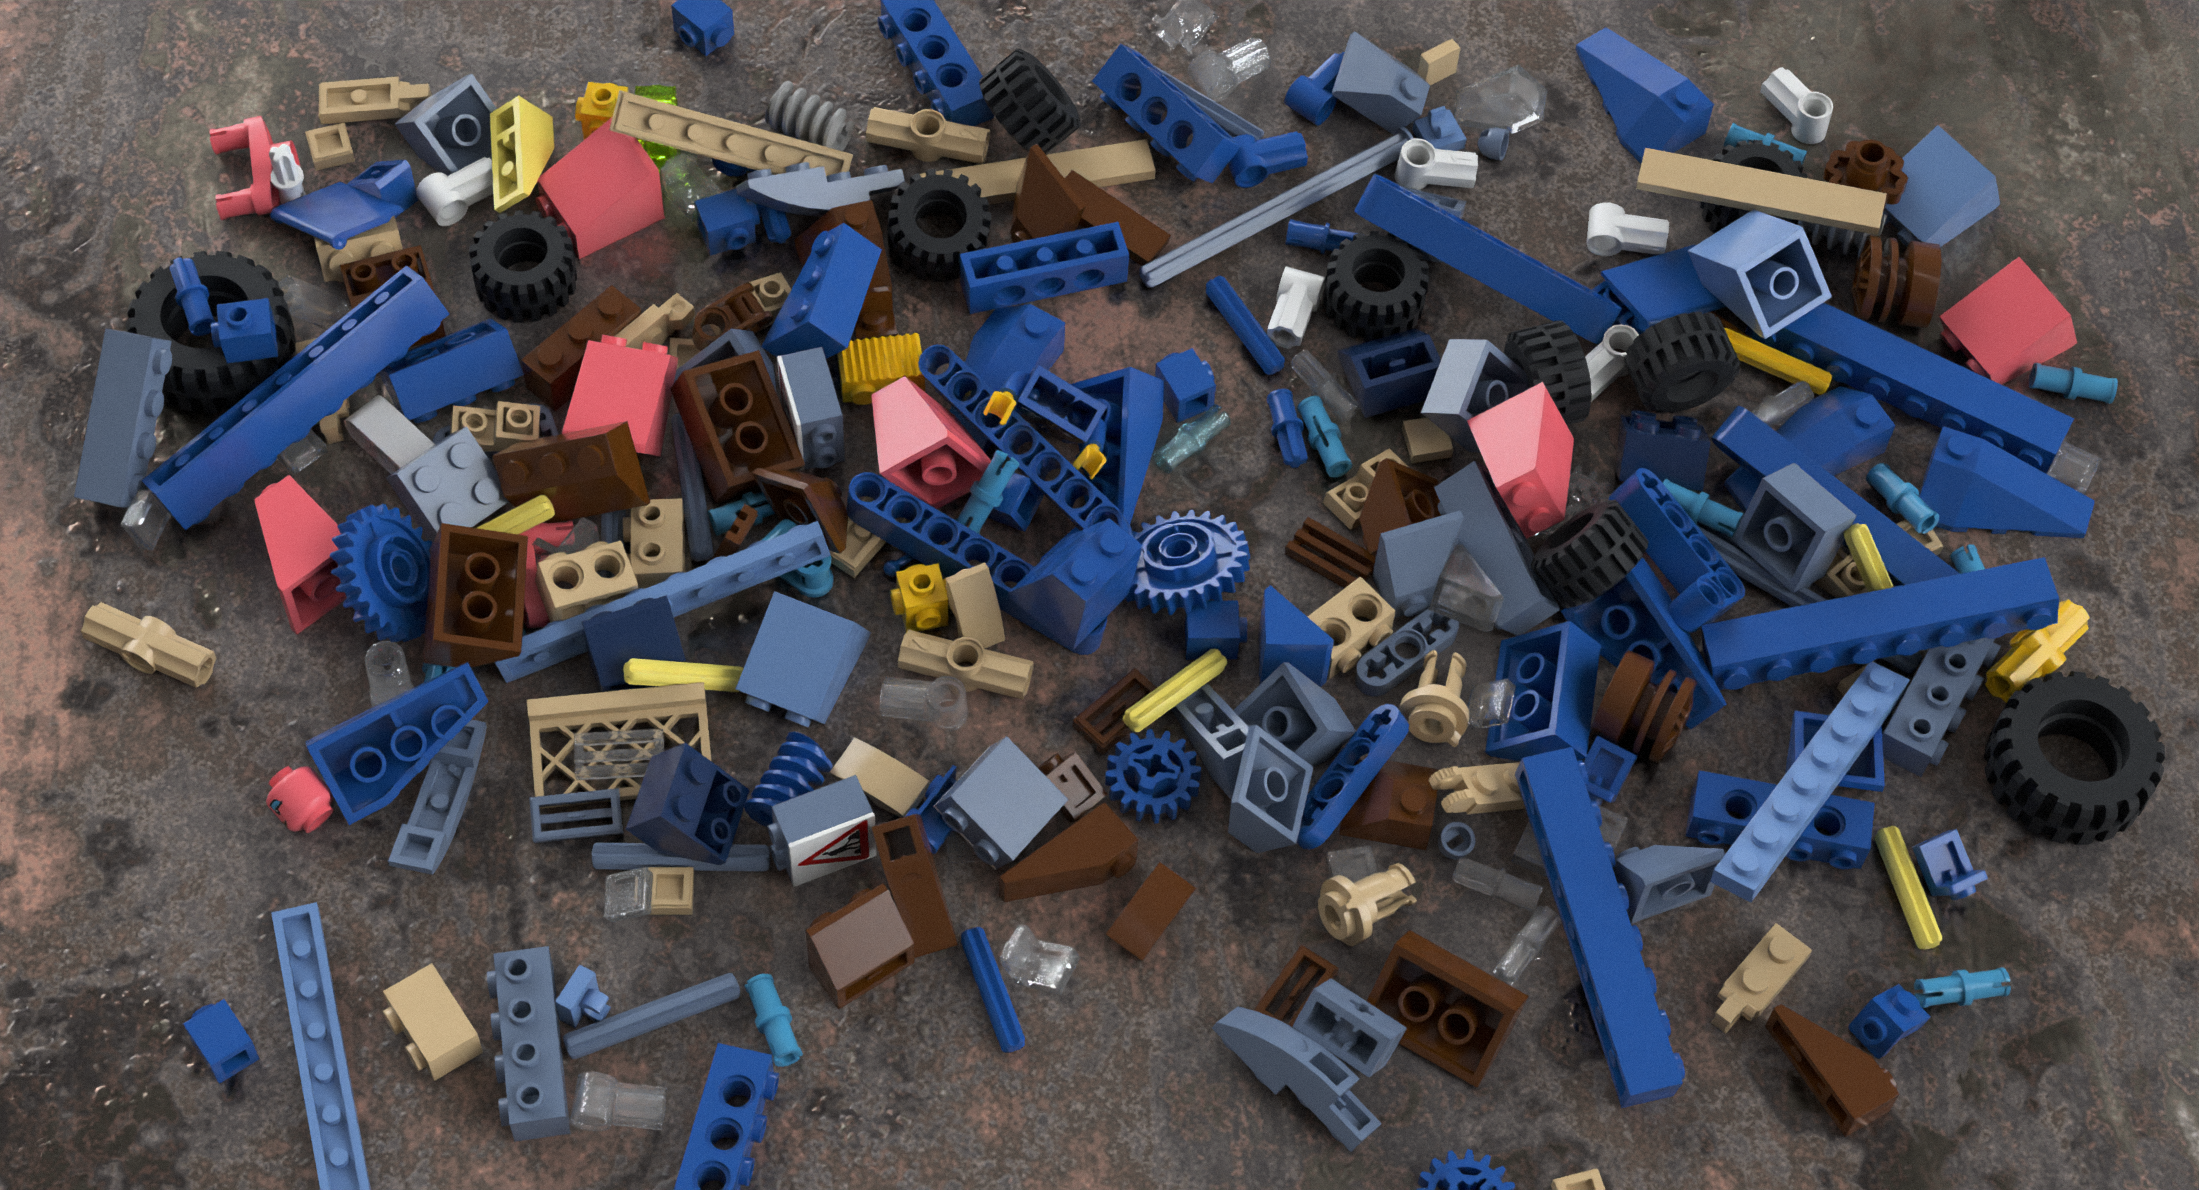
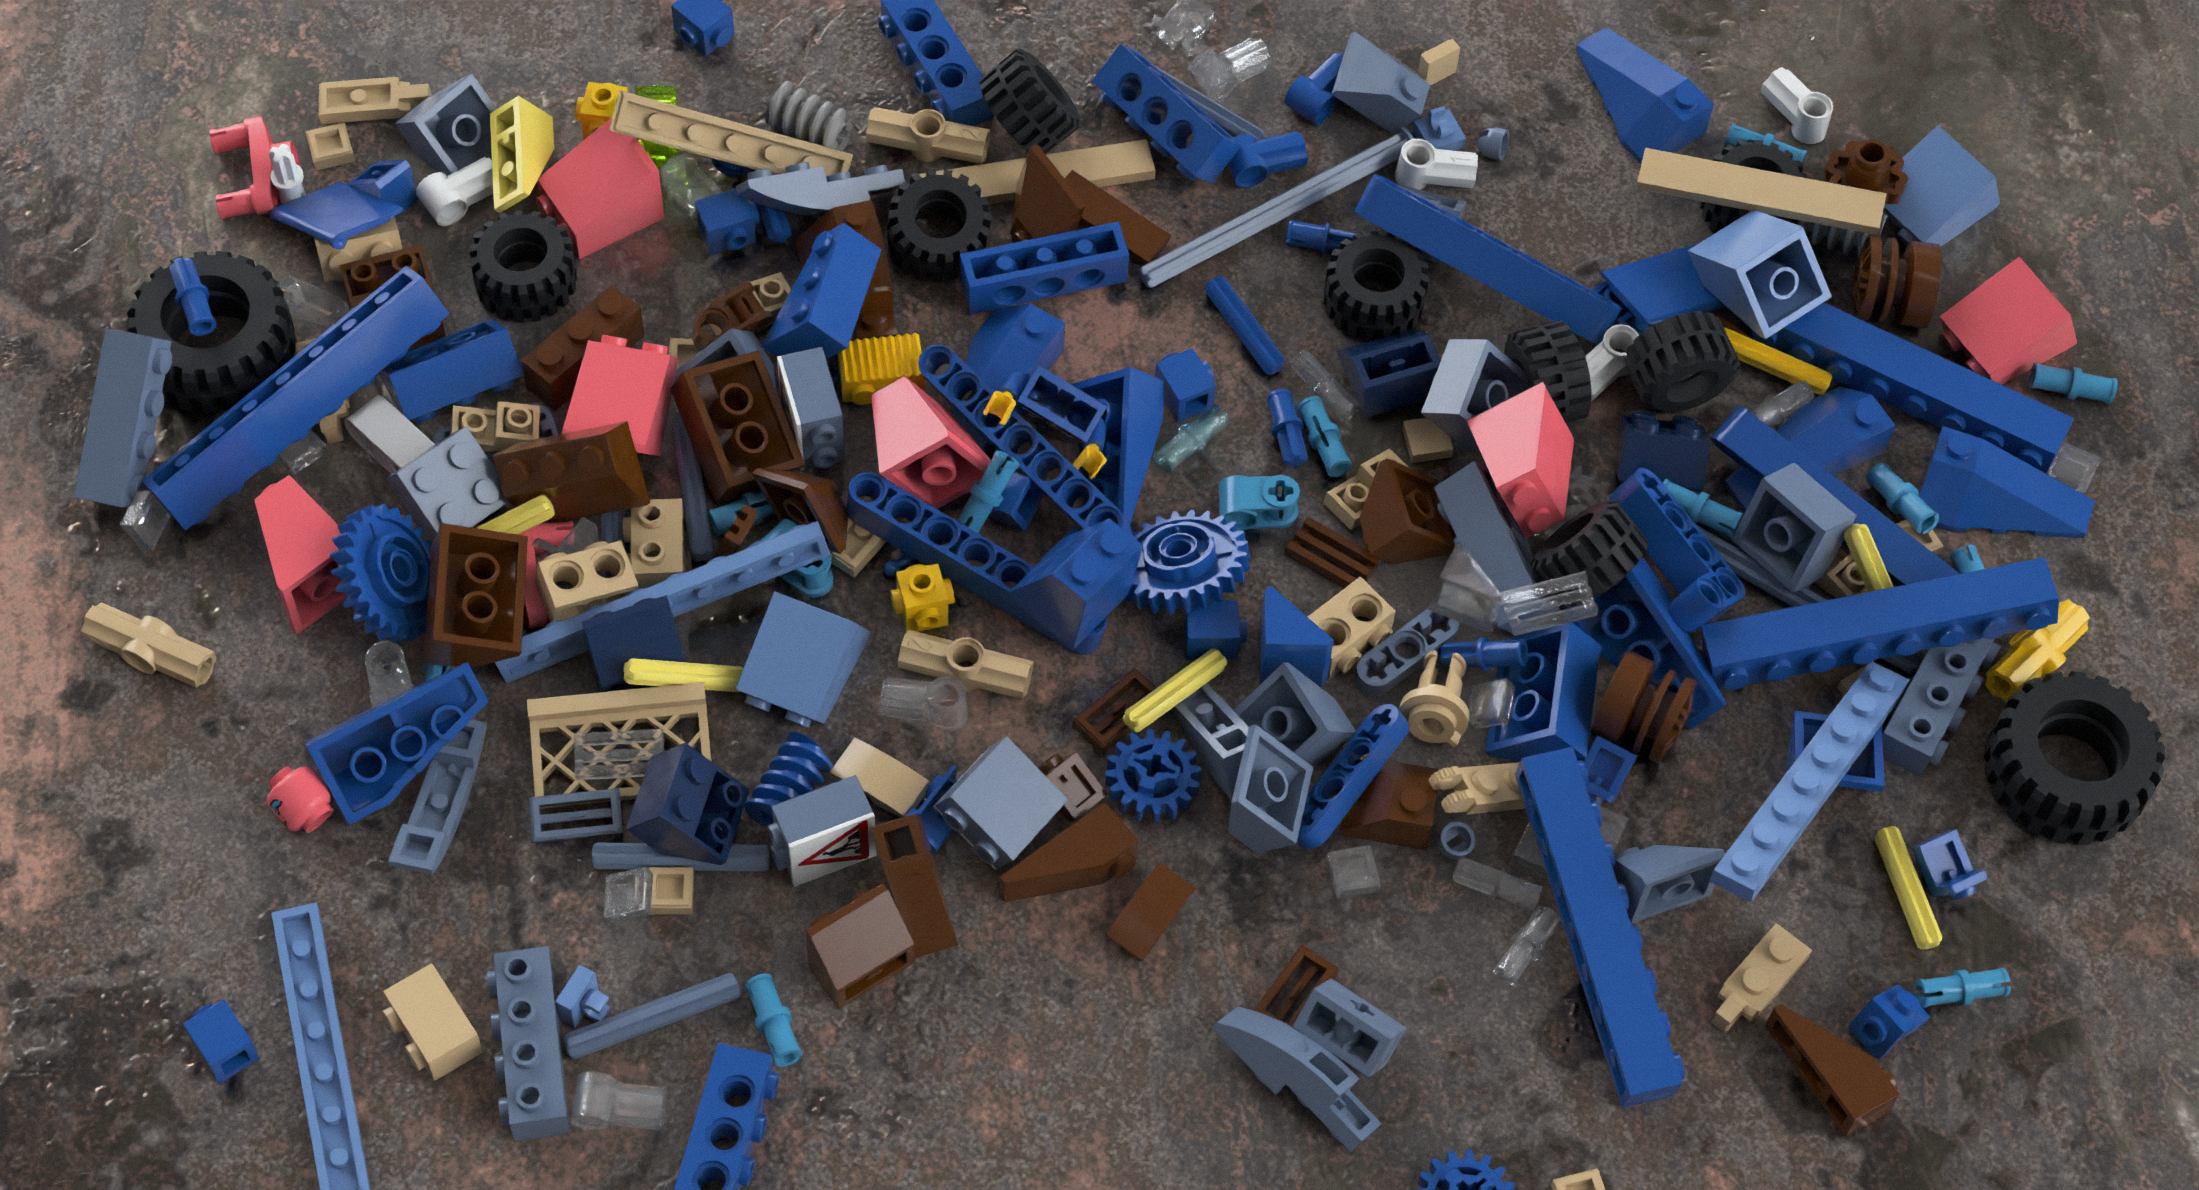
(245, 330): blue brick -> none
(657, 323): tan hinge -> none
(975, 605): tan slope -> none
(992, 990): blue axle -> none
(1038, 962): clear bracket -> none
(1256, 502): none -> dark azure piece
(1297, 298): white piece -> none
(1352, 907): tan piece -> none
(1413, 560): sand blue slope -> none
(1448, 1006): reddish brown slope -> none
(1487, 653): none -> blue axle
(1503, 101): clear slope -> none
(1544, 588): none -> clear tile
(1614, 231): white piece -> none
(1843, 817): blue brick -> none

